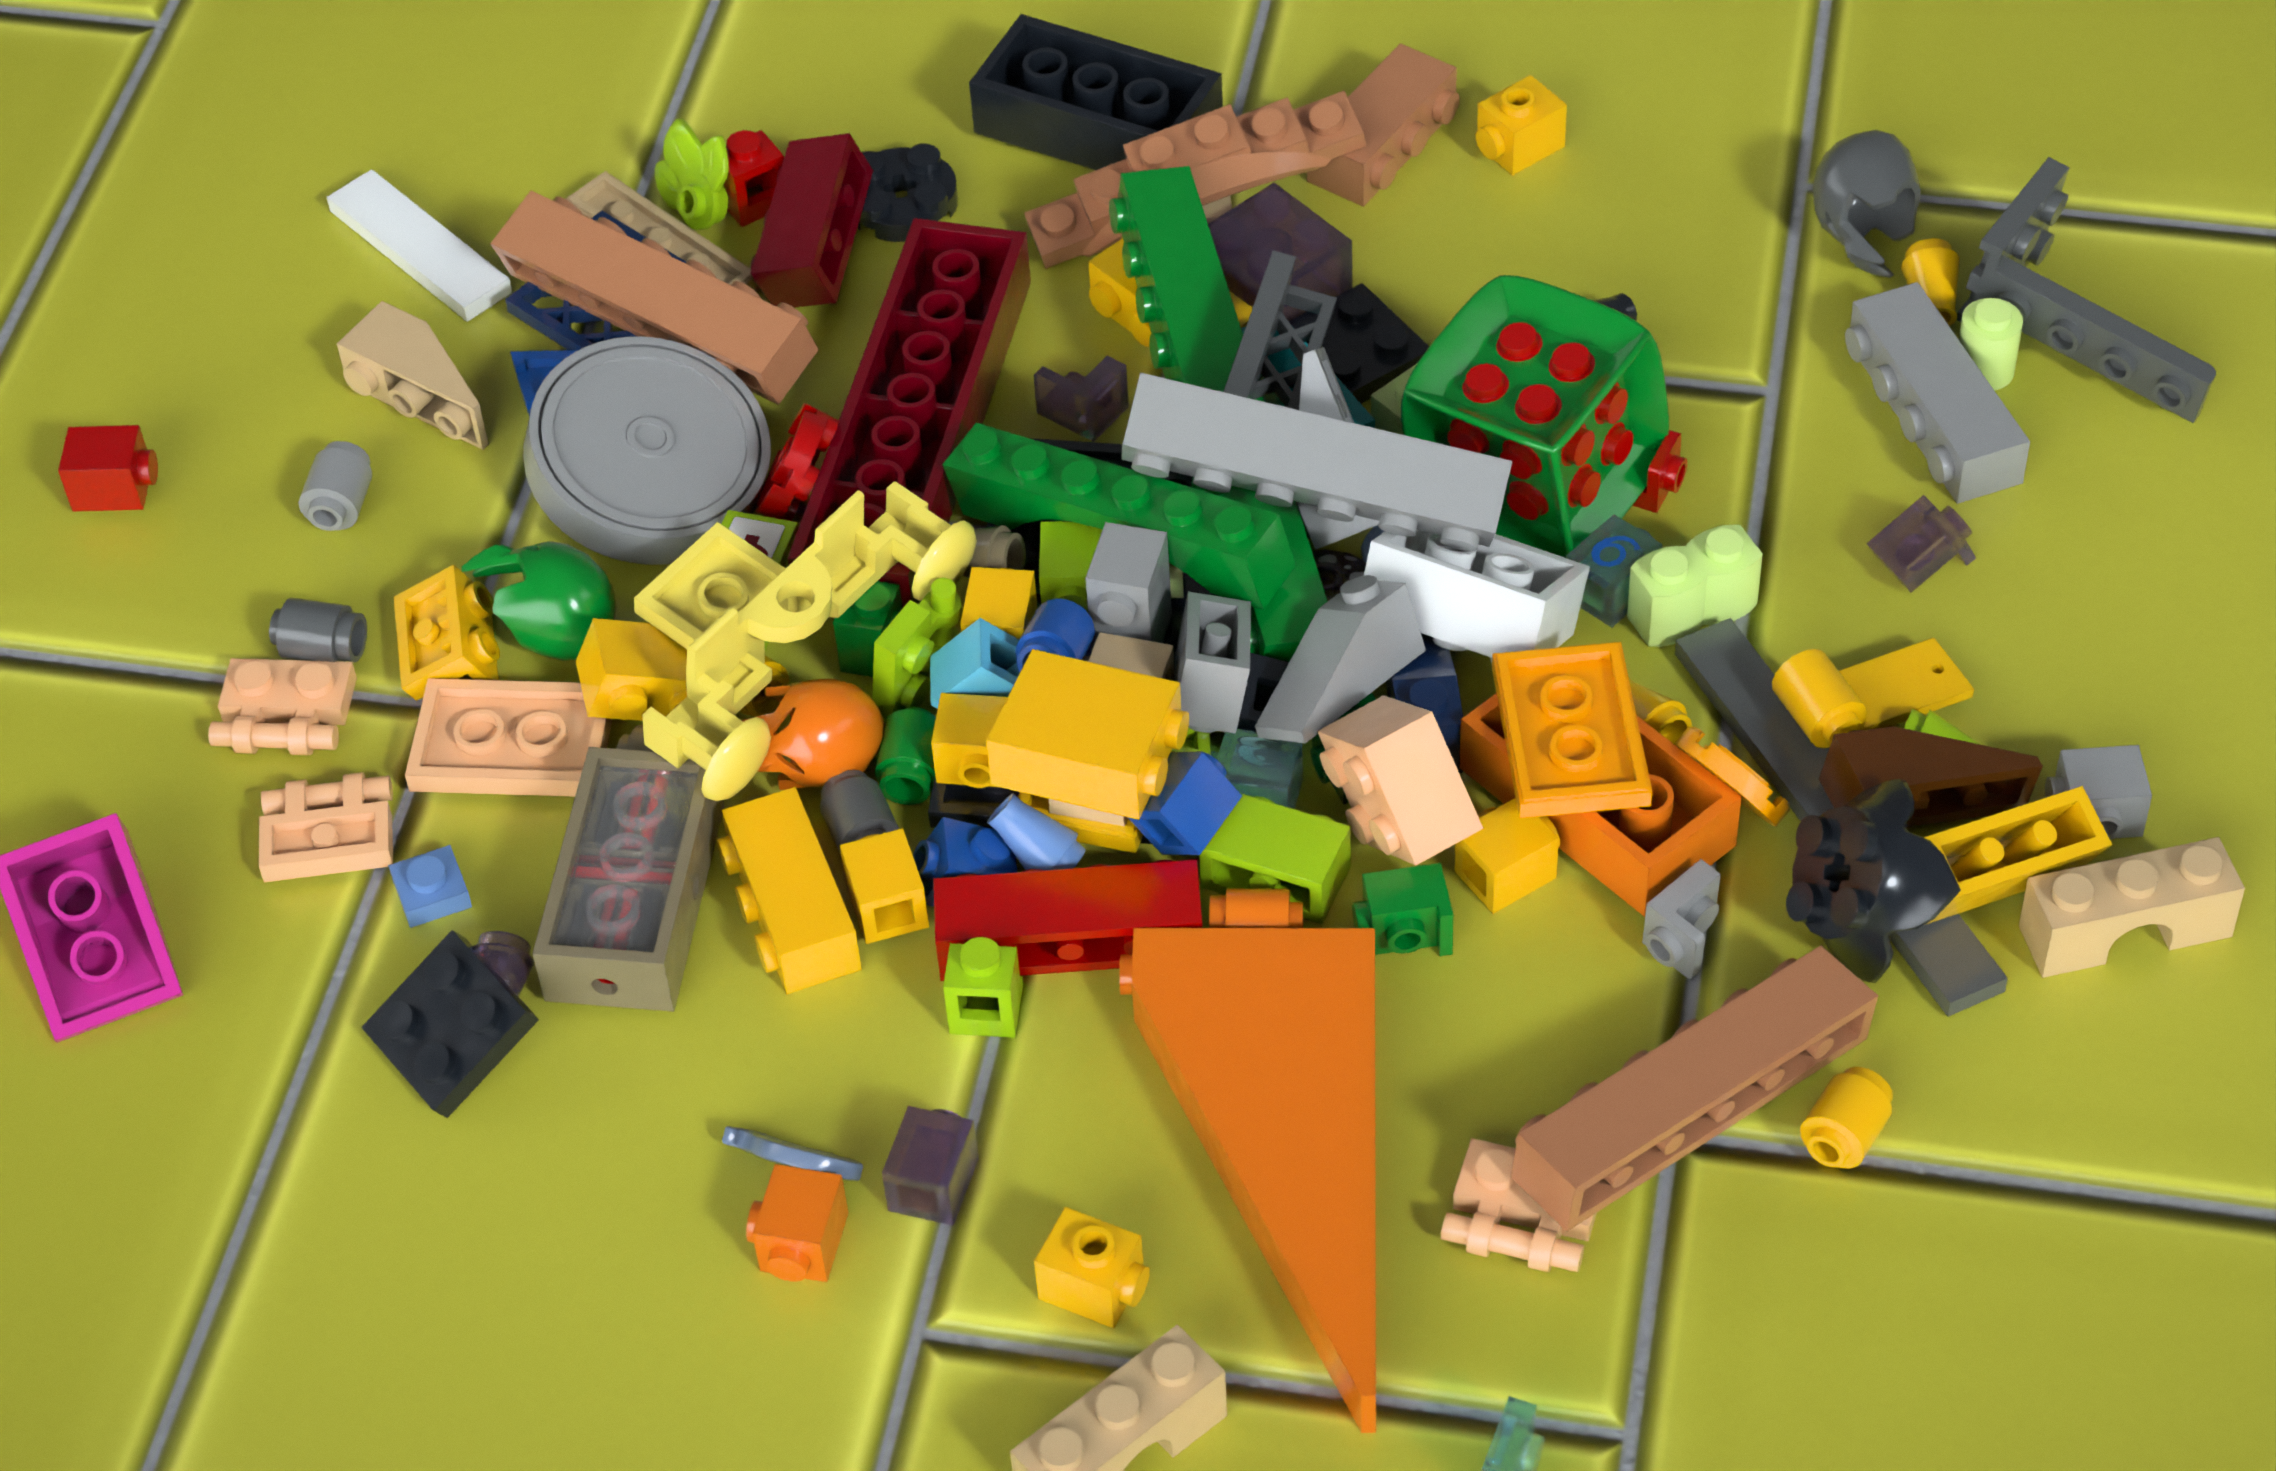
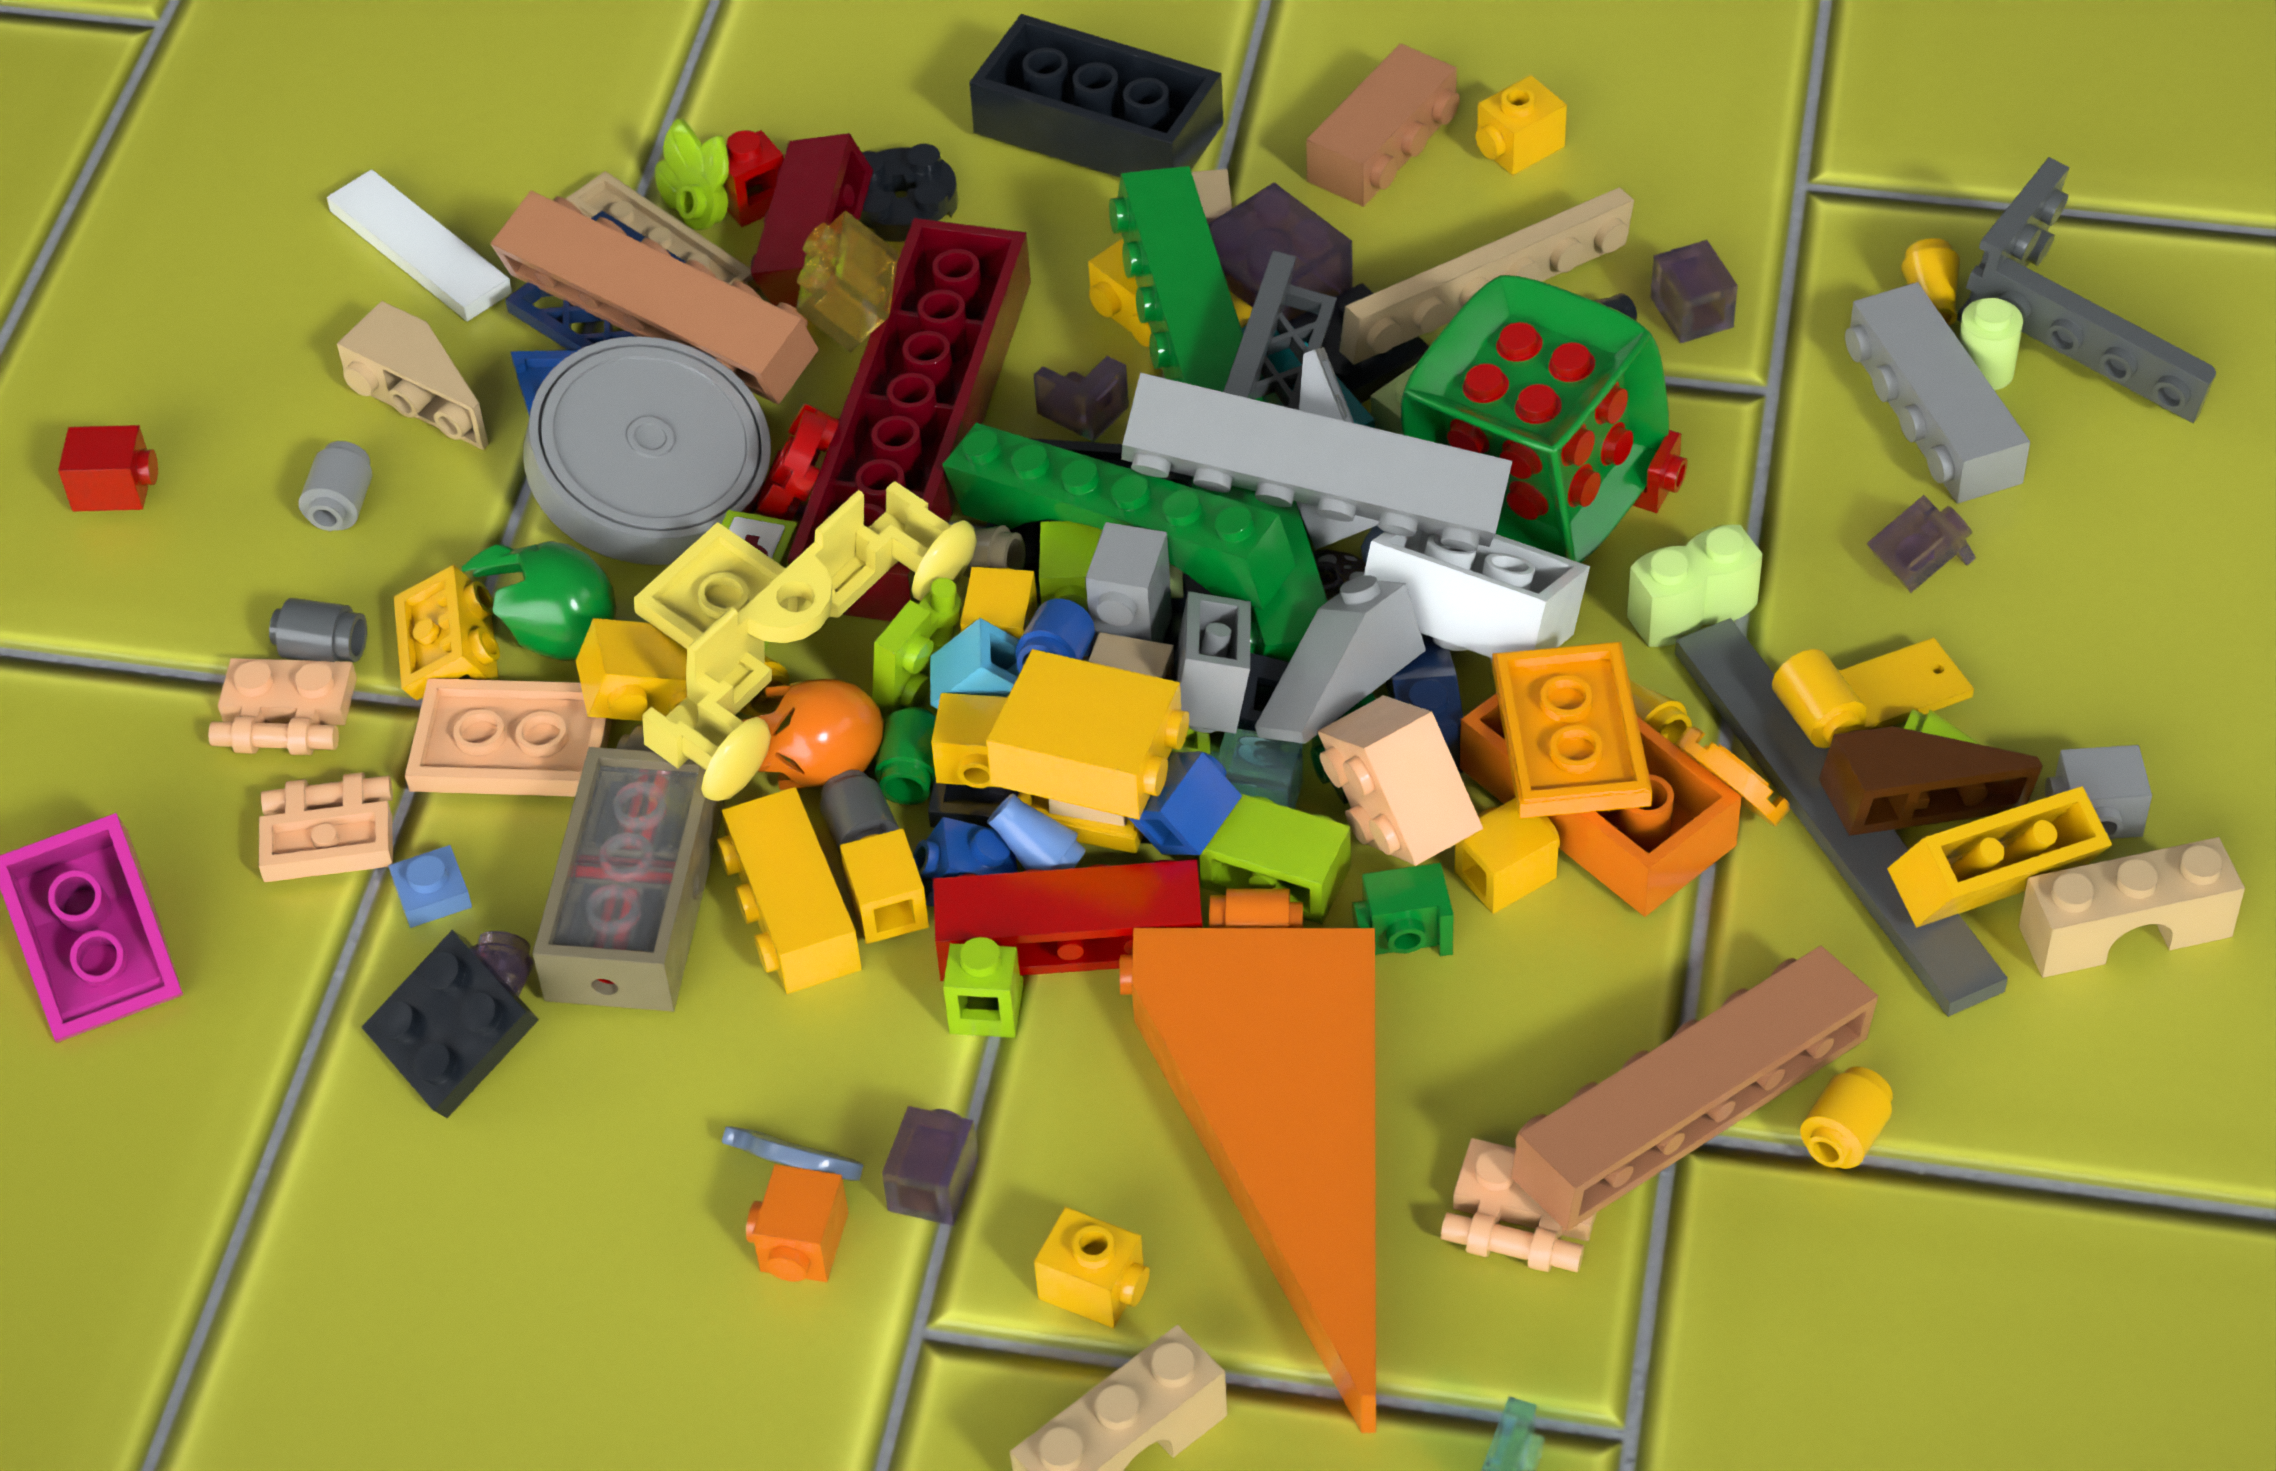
(846, 280): none -> clear yellow brick
(863, 624): green brick -> none
(1224, 158): nougat piece -> none
(1436, 295): none -> tan plate
(1610, 555): clear light blue brick -> none
(1680, 917): light grey bracket -> none
(1693, 291): none -> brick
(1867, 186): dark grey helmet -> none
(1867, 877): black brick -> none

